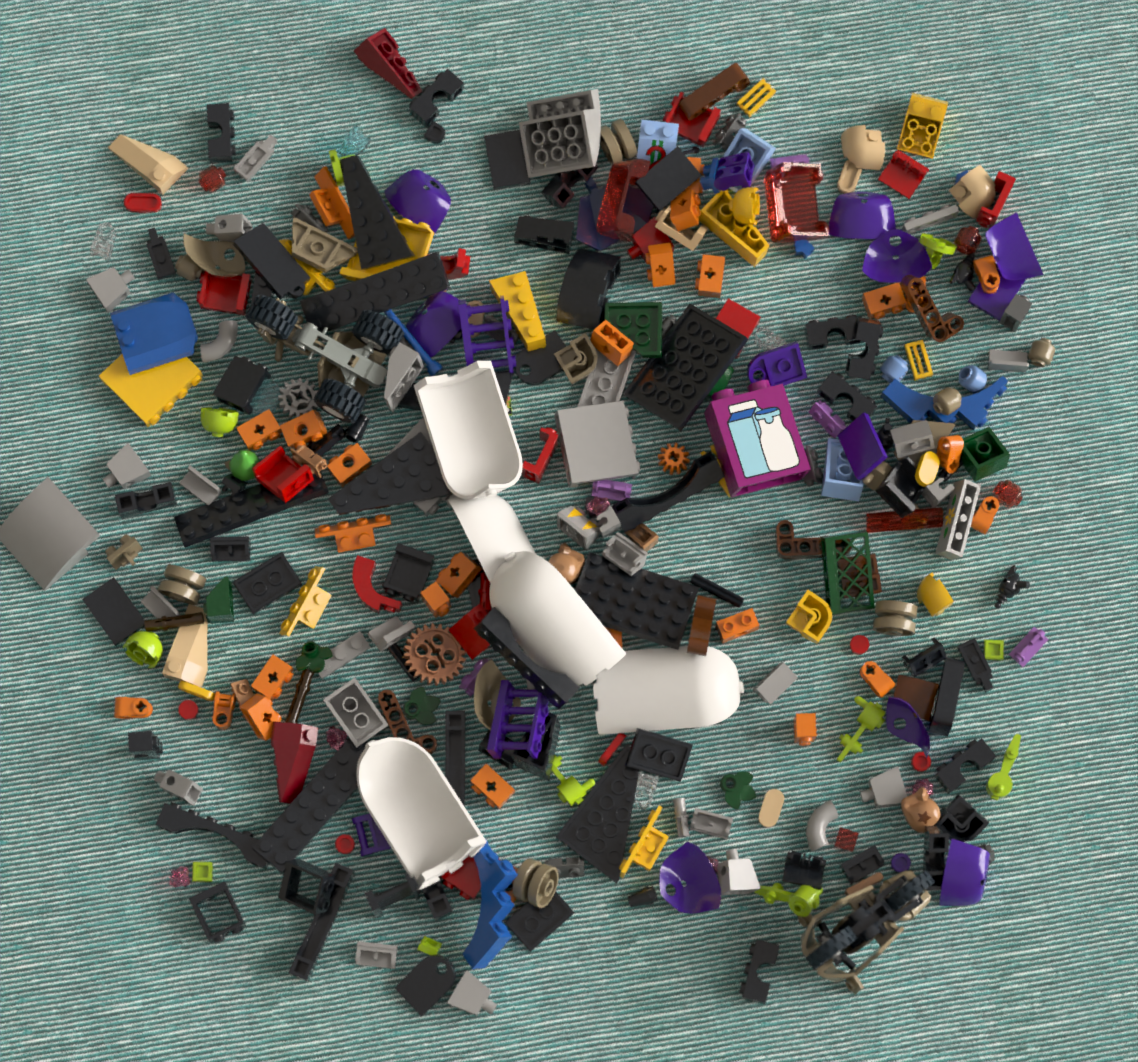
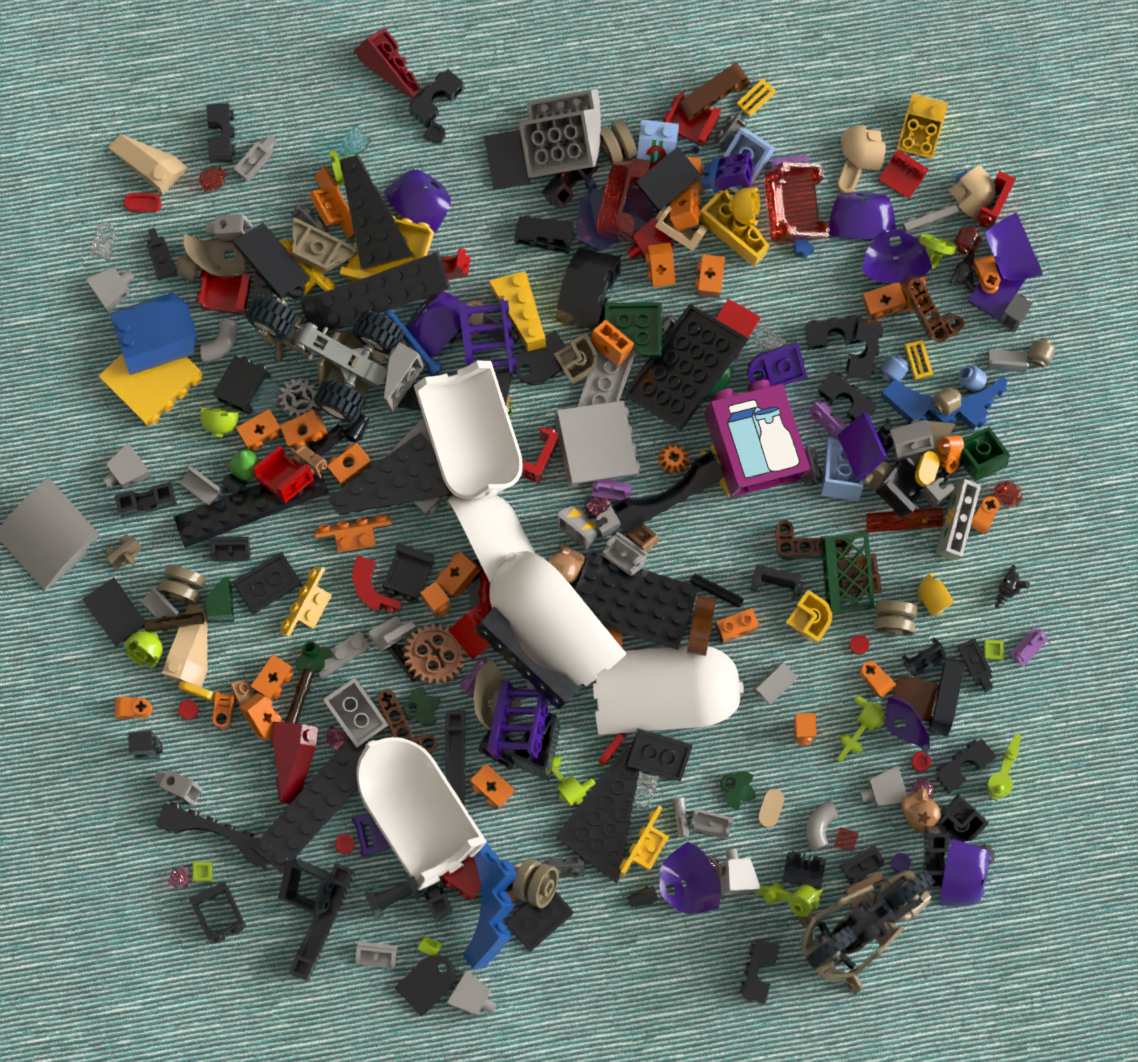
(778, 578): none -> black panel

